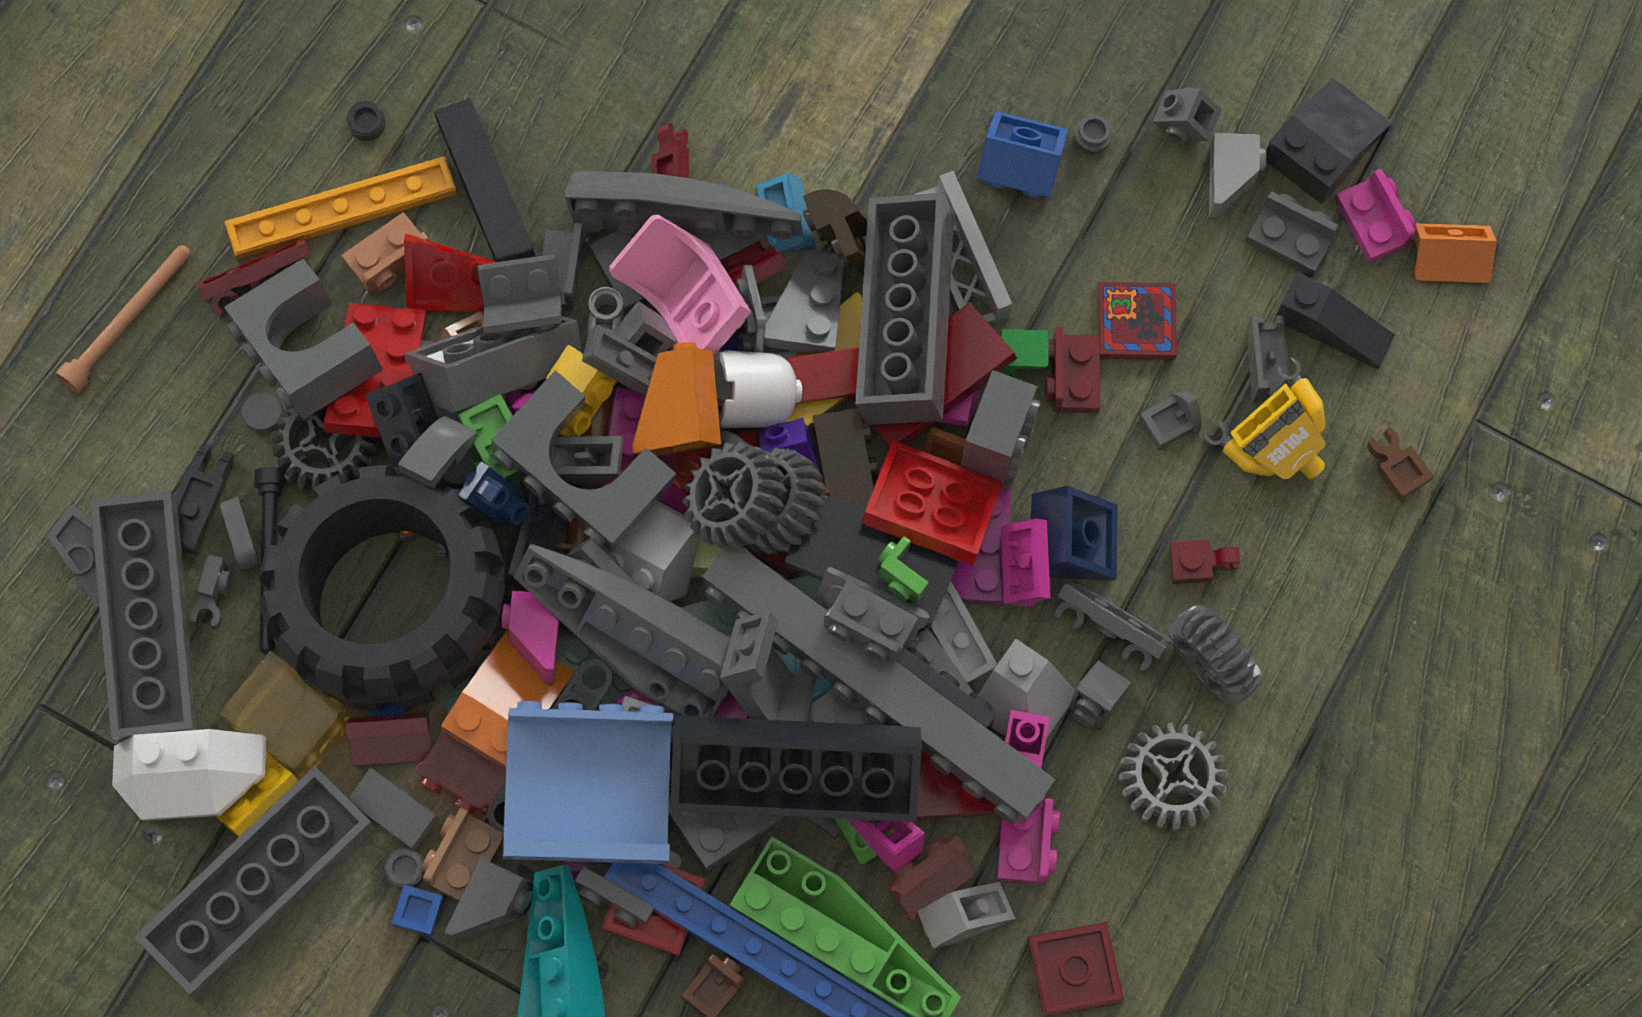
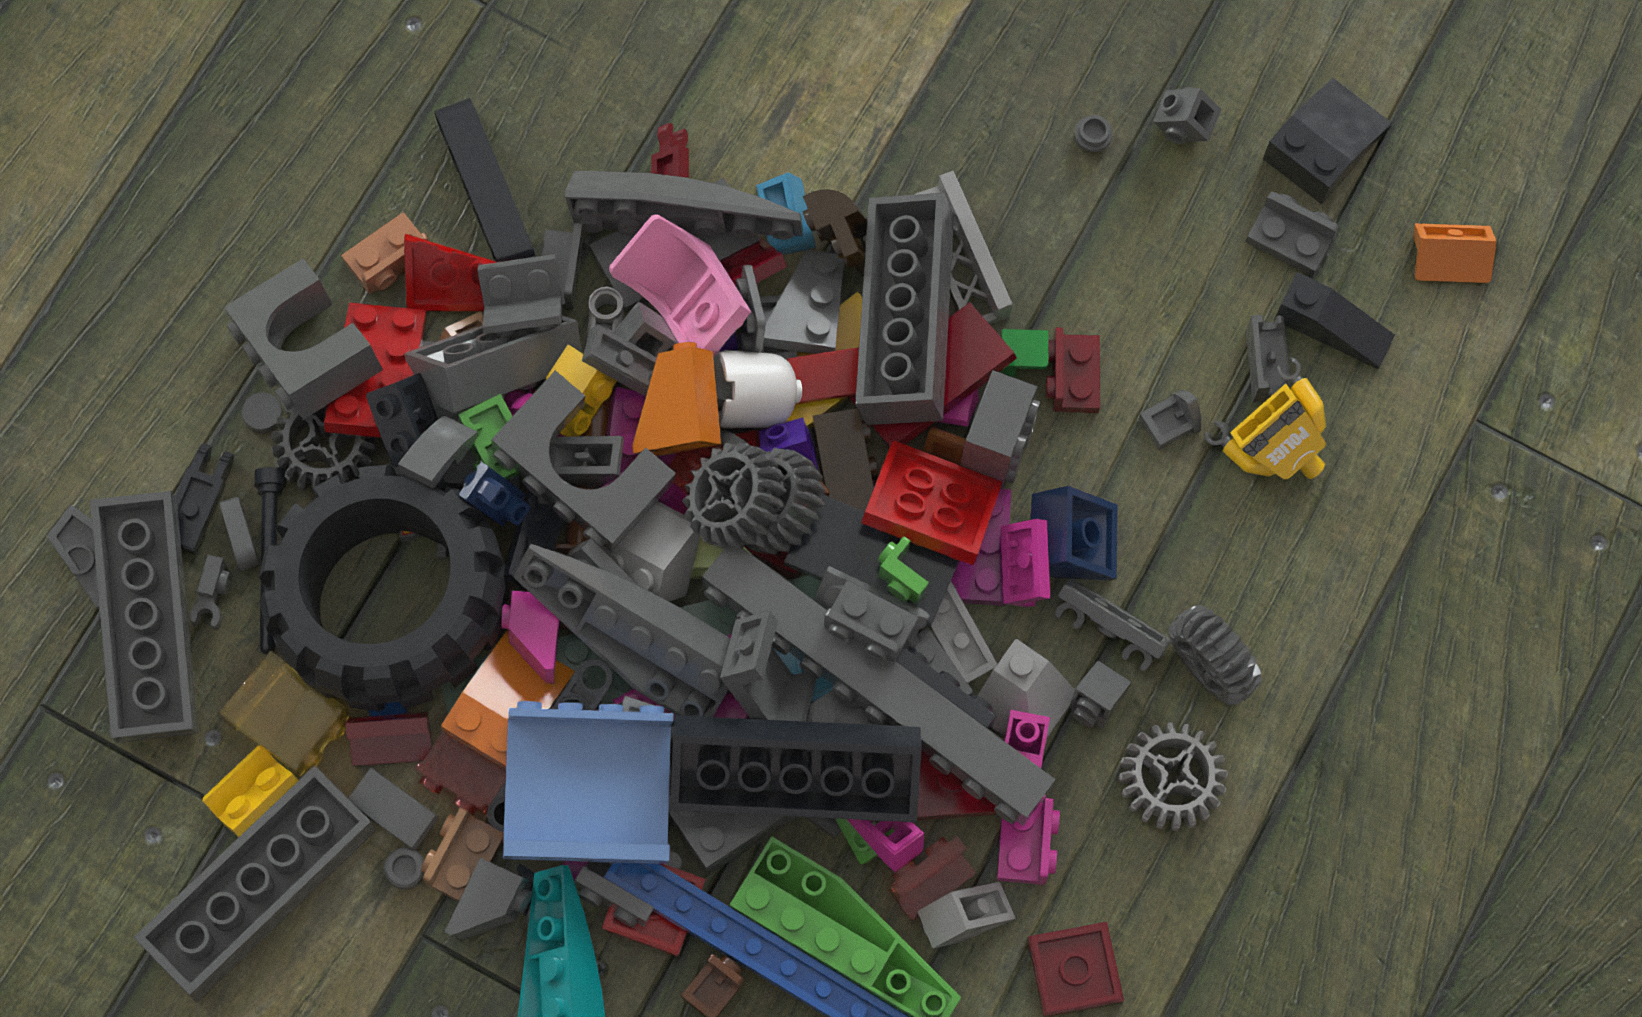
(76, 373): nougat piece -> none
(187, 771): white wedge -> none
(251, 273): dark red plate -> none
(340, 207): light orange tile -> none
(366, 120): black tile -> none
(417, 910): blue plate -> none
(1021, 155): blue slope -> none
(1137, 320): tile -> none
(1194, 561): dark red plate -> none
(1232, 168): light grey slope -> none
(1376, 216): dark pink bracket -> none
(1401, 469): reddish brown plate -> none

